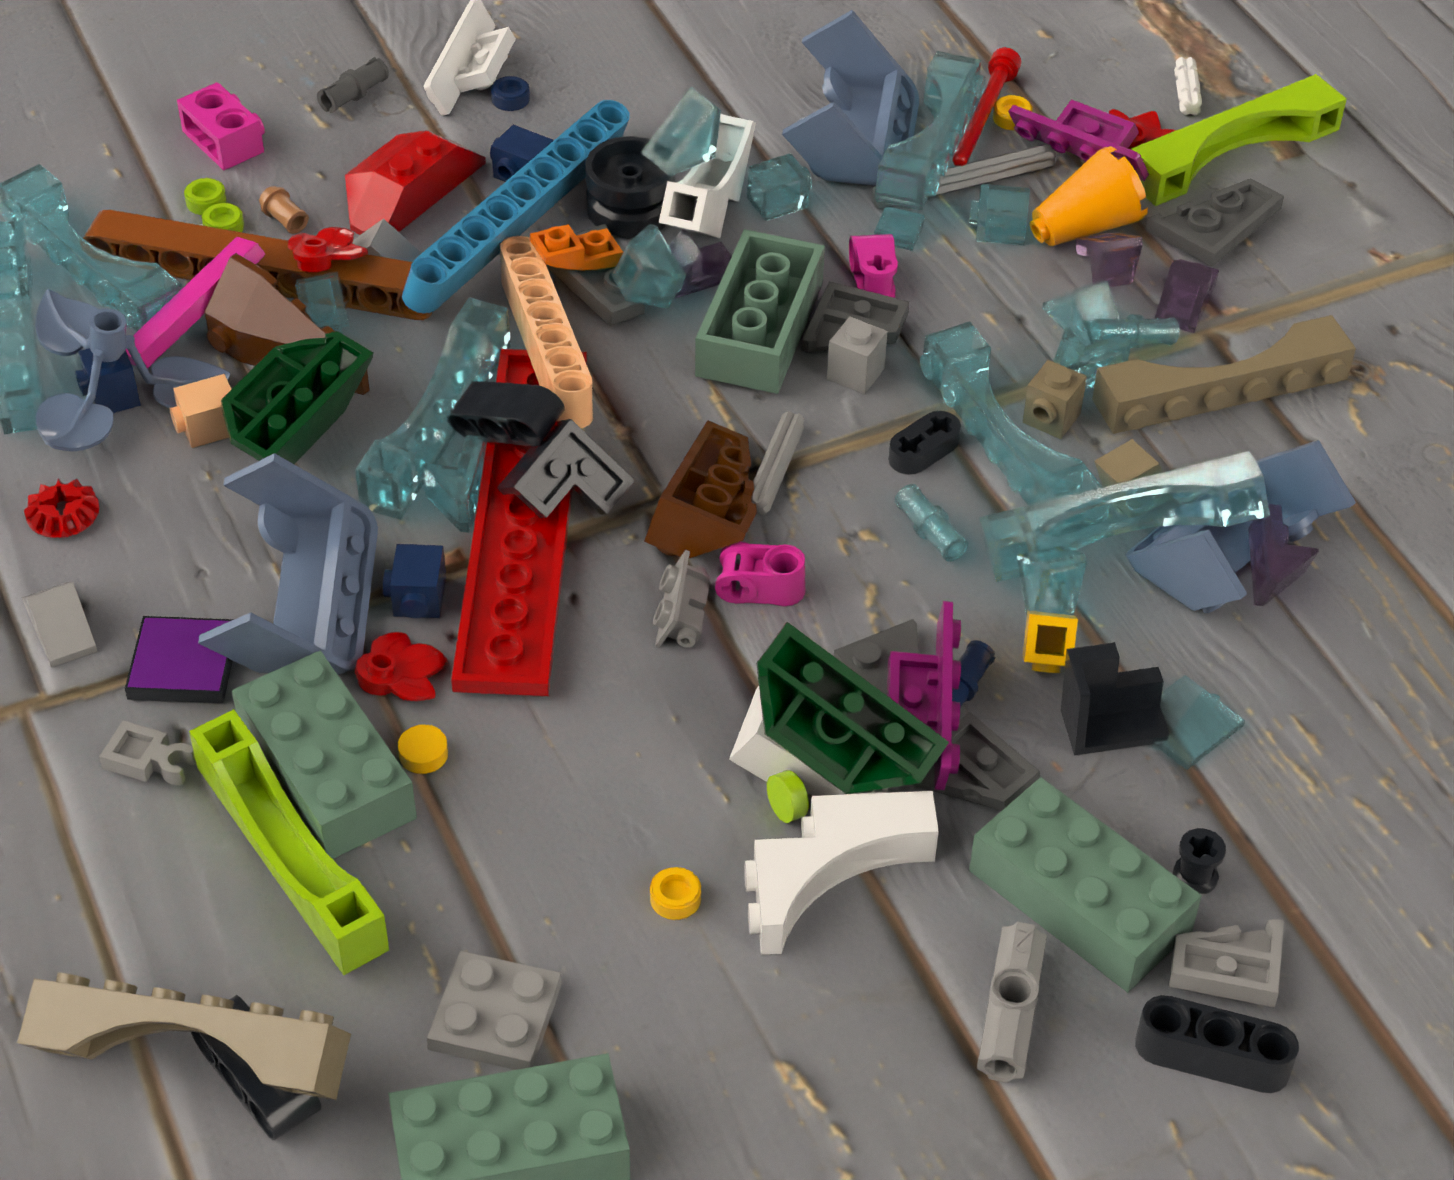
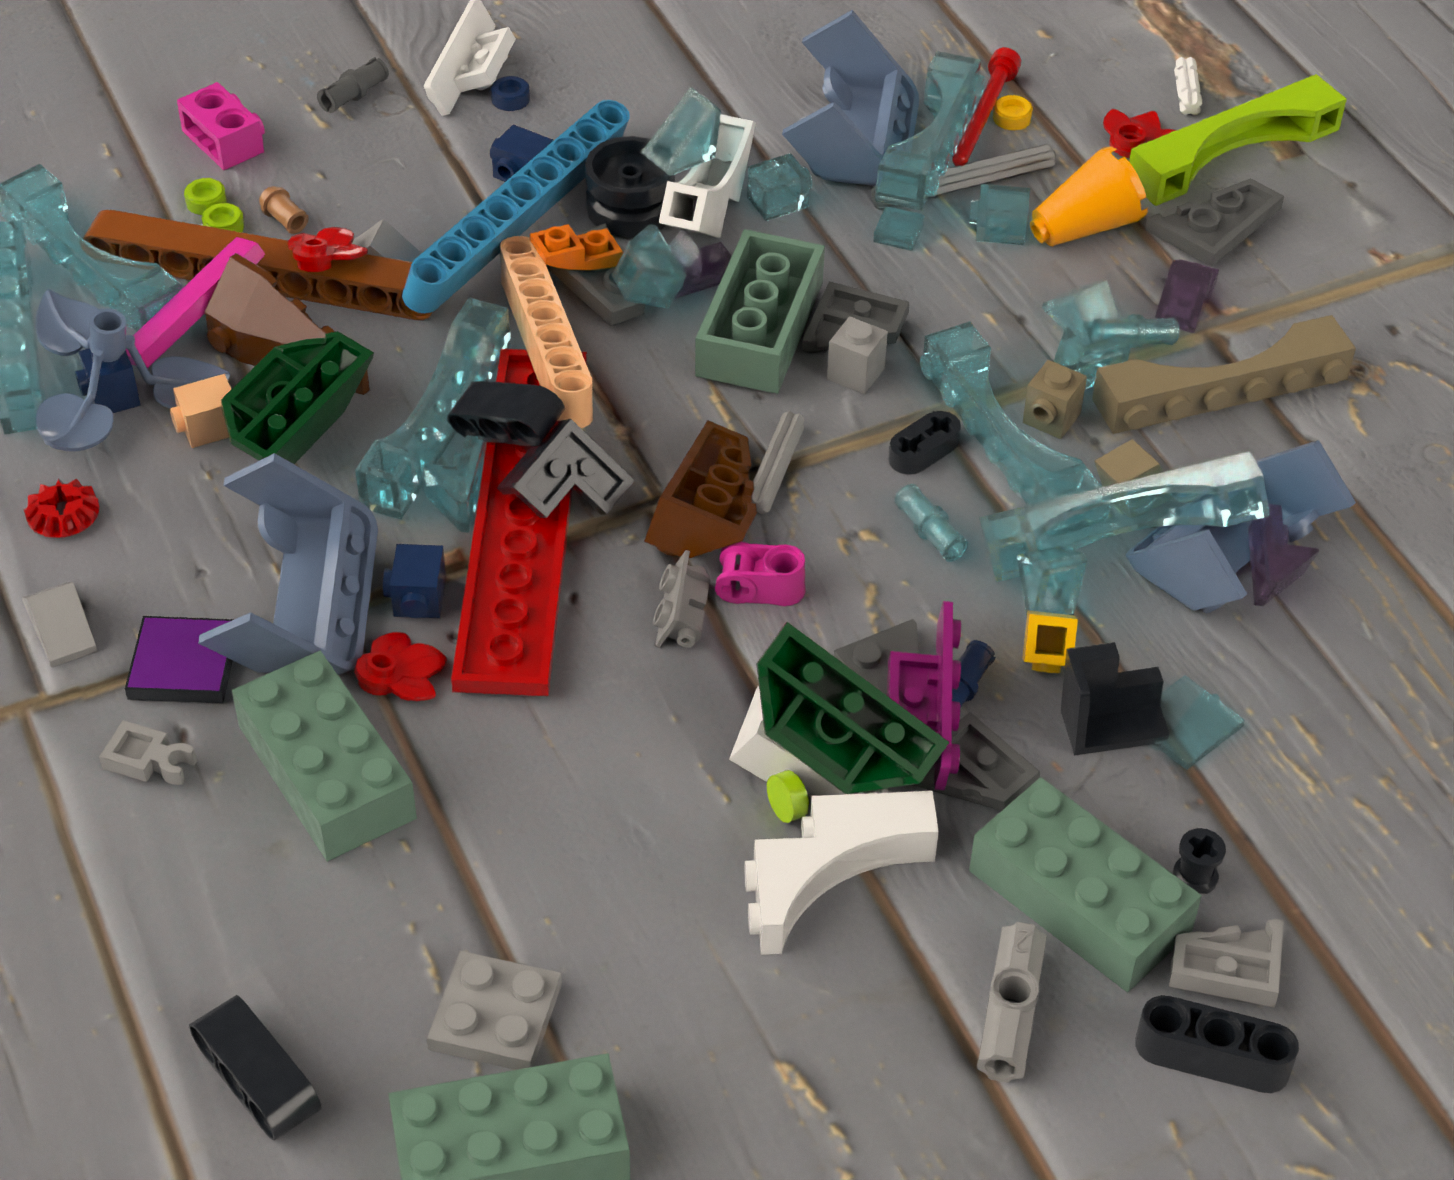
(283, 1052): arch -> none
(323, 892): lime arch -> none
(324, 300): clear light blue brick -> none
(406, 179): red wedge -> none
(422, 749): yellow tile -> none
(675, 893): yellow tile -> none
(873, 263): dark pink piece -> none
(1081, 132): magenta bracket -> none
(1112, 256): clear purple slope -> none

